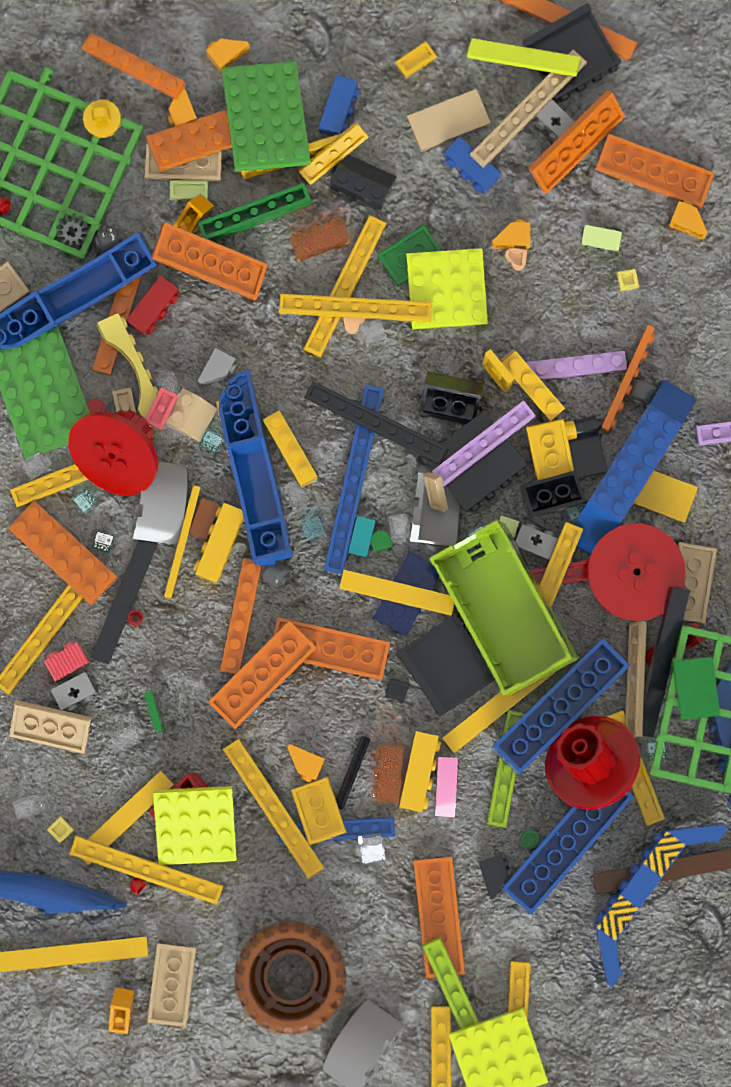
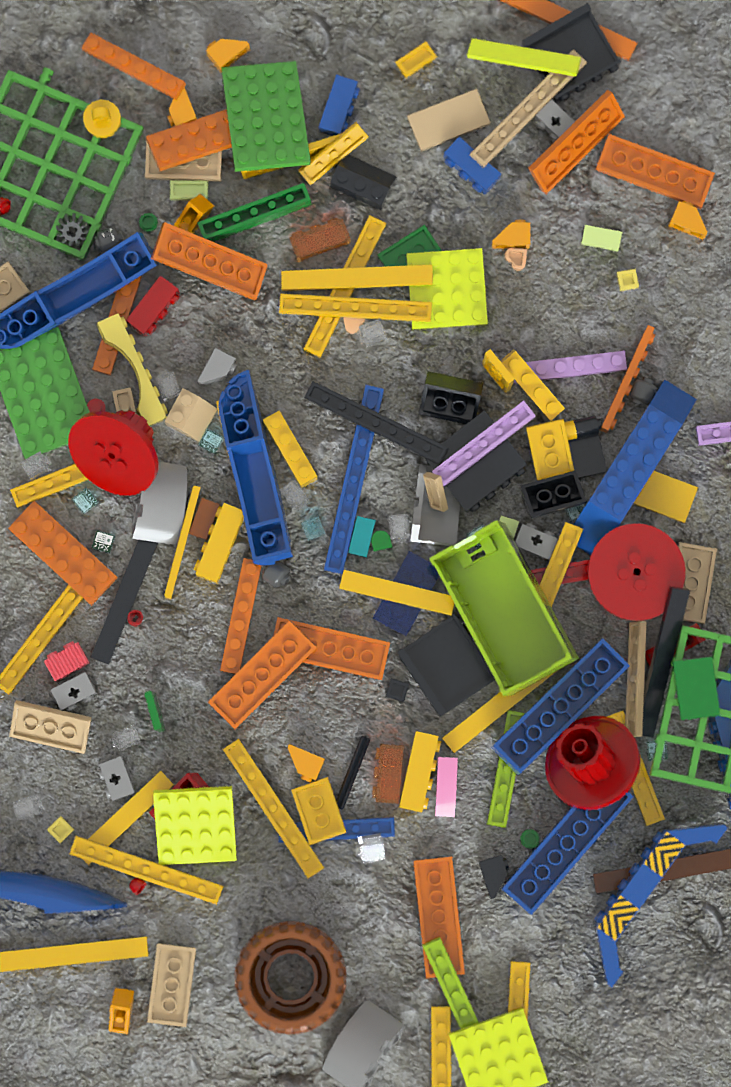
(118, 767): none -> light grey brick
(148, 222): none -> green plate
(161, 408): coral plate -> none
(357, 277): none -> yellow tile

